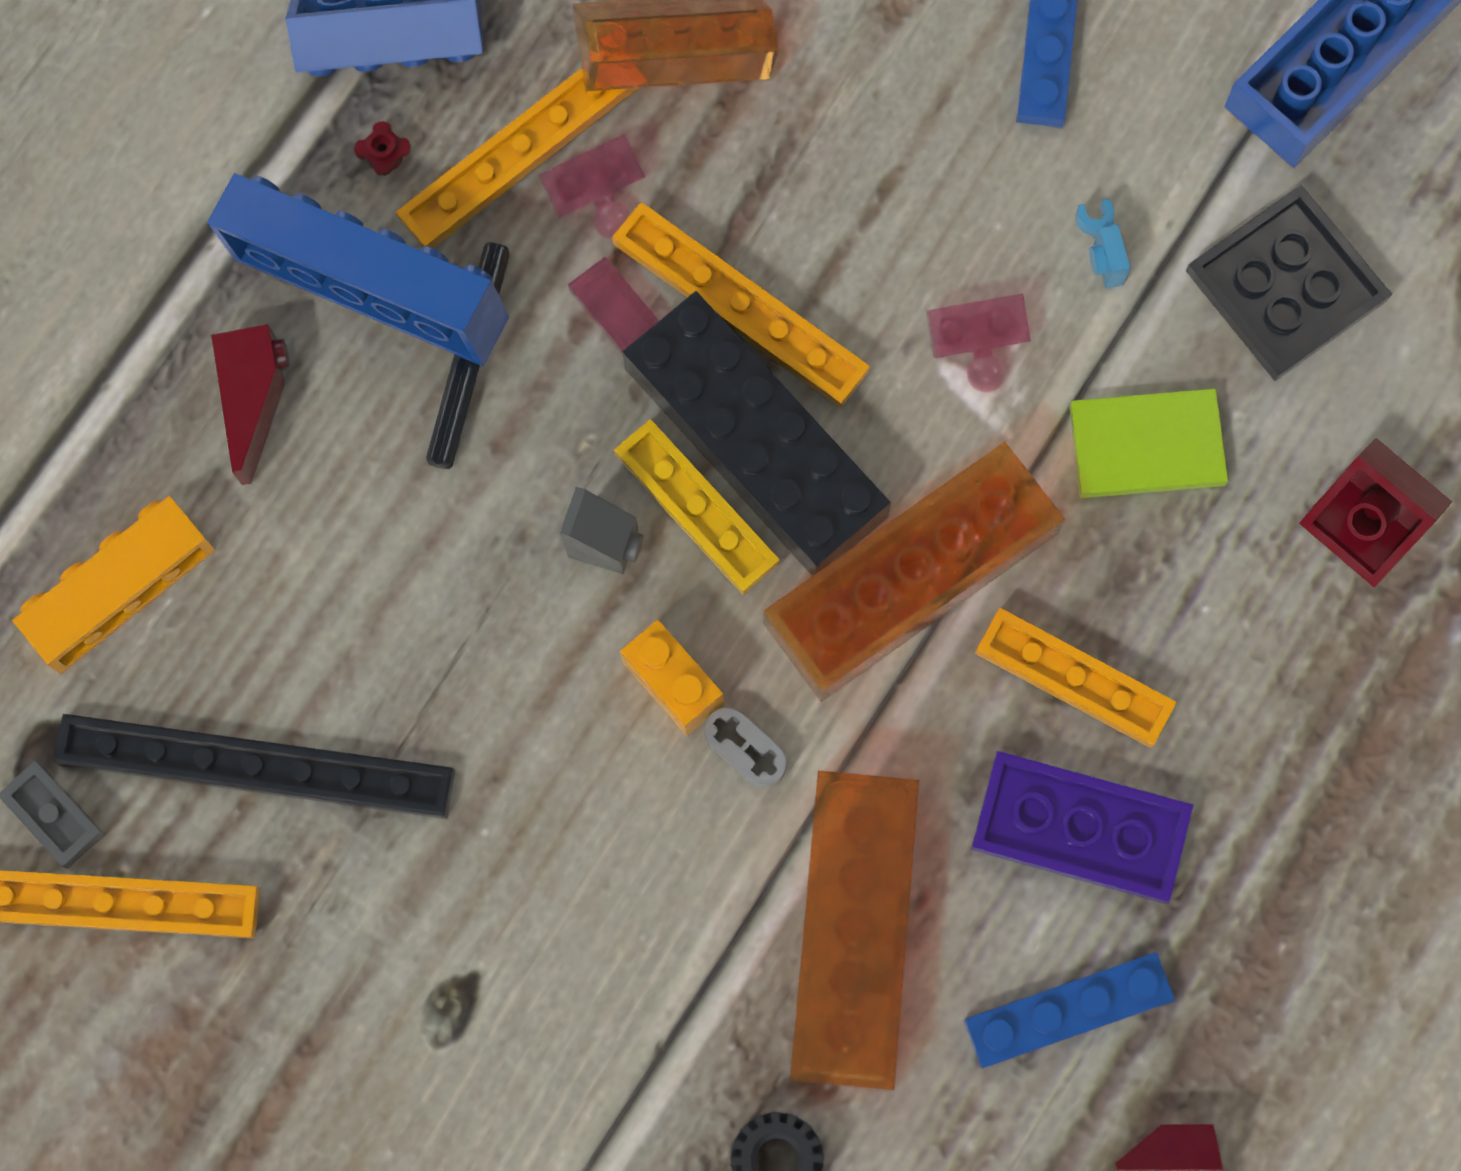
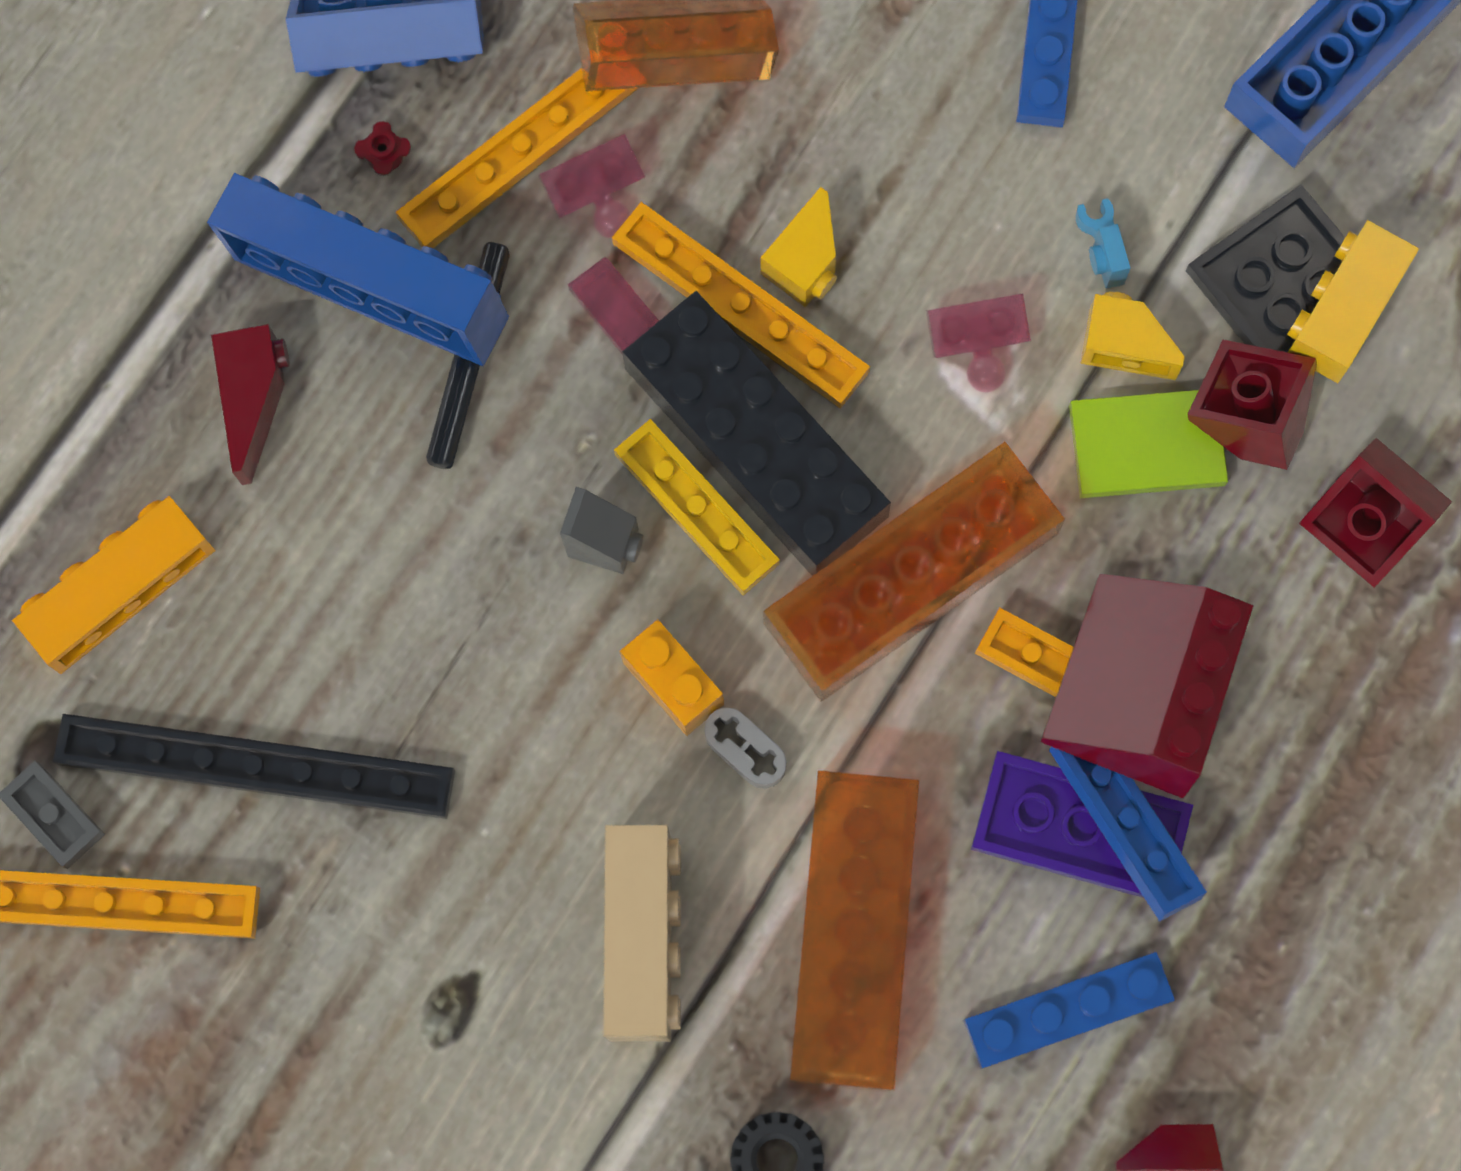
(638, 933): none -> tan brick
(804, 253): none -> yellow slope
(1128, 338): none -> yellow slope
(1134, 835): none -> blue plate
(1148, 679): none -> slope
(1255, 402): none -> dark red slope
(1351, 299): none -> yellow brick

